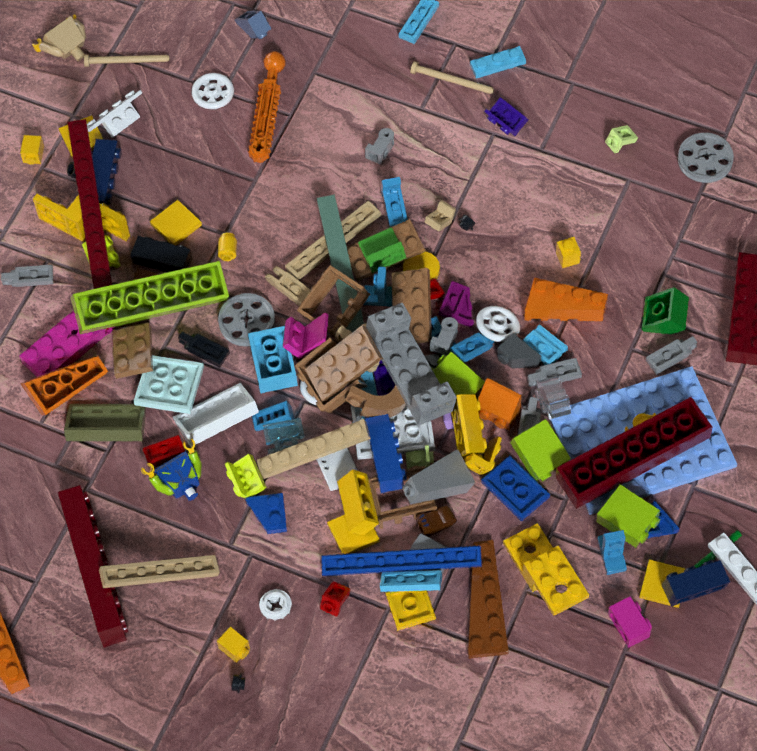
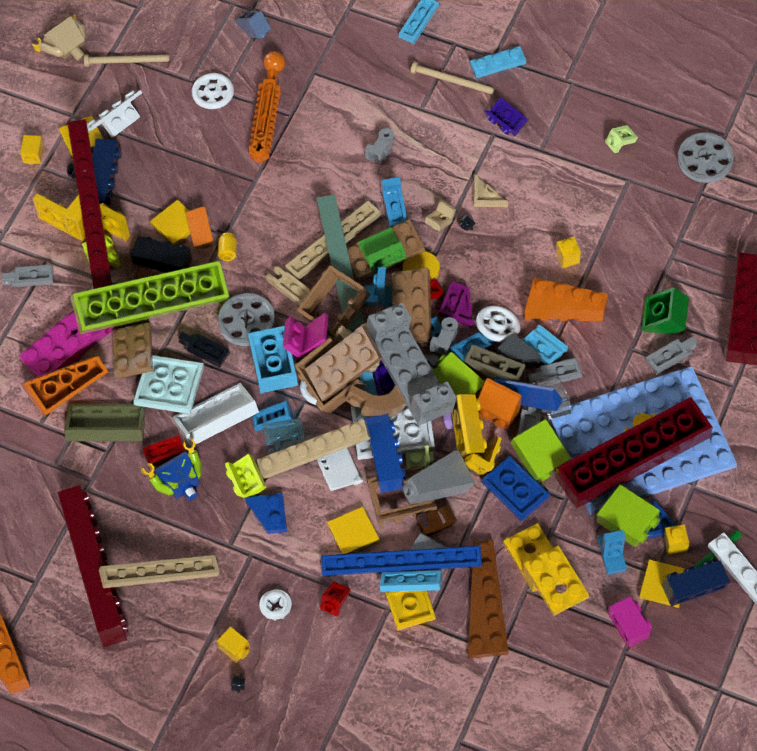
(199, 227): none -> orange slope
(357, 502): yellow brick -> none
(486, 196): none -> tan tile
(494, 365): none -> dark tan slope
(534, 395): none -> blue slope
(676, 539): none -> yellow brick

